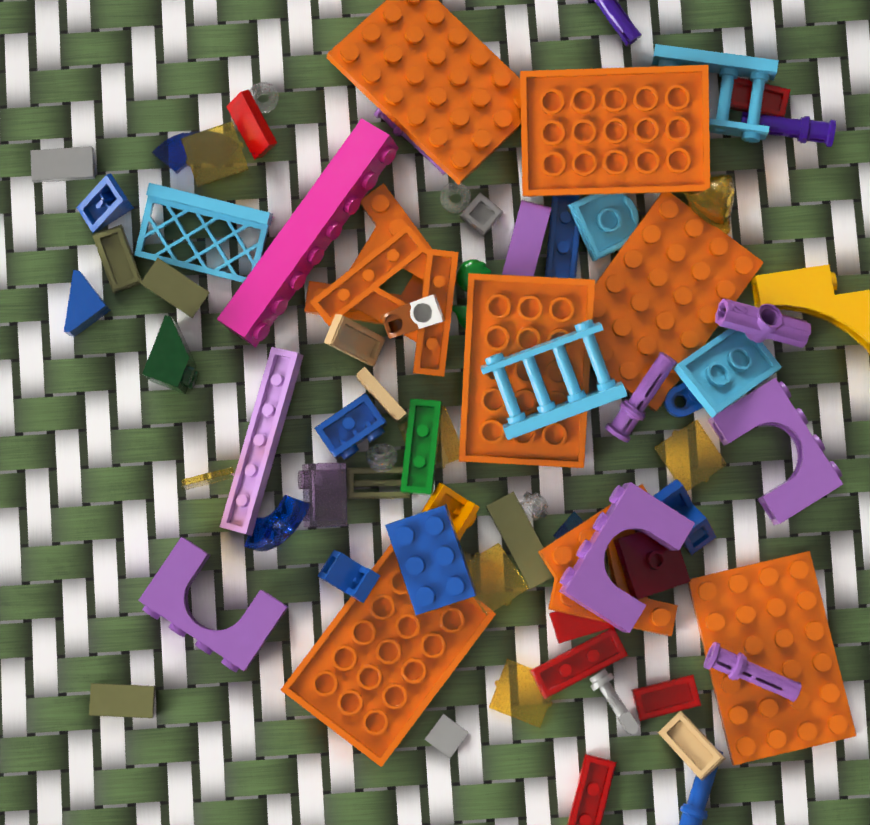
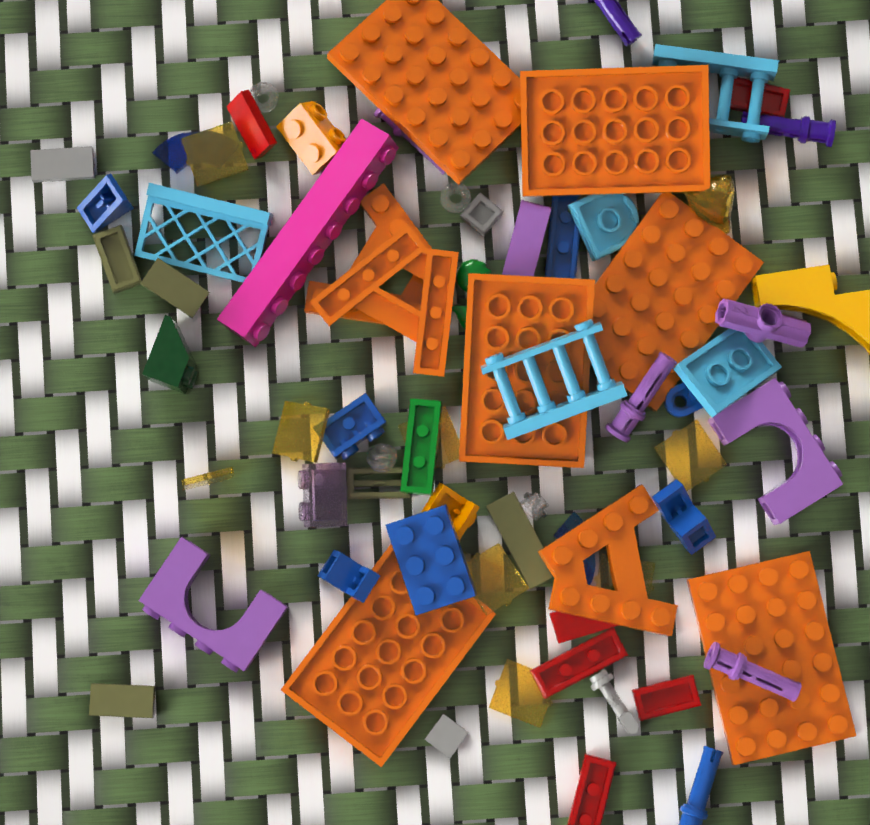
(84, 305): blue slope -> none
(261, 441): lavender plate -> none
(277, 526): clear blue tile -> none
(301, 431): none -> clear yellow piece
(311, 135): none -> bracket
(354, 340): tan tile -> none
(381, 395): tan tile -> none
(412, 316): leg -> none
(588, 580): medium lavender arch -> none
(649, 565): dark red plate -> none
(691, 745): tan tile -> none

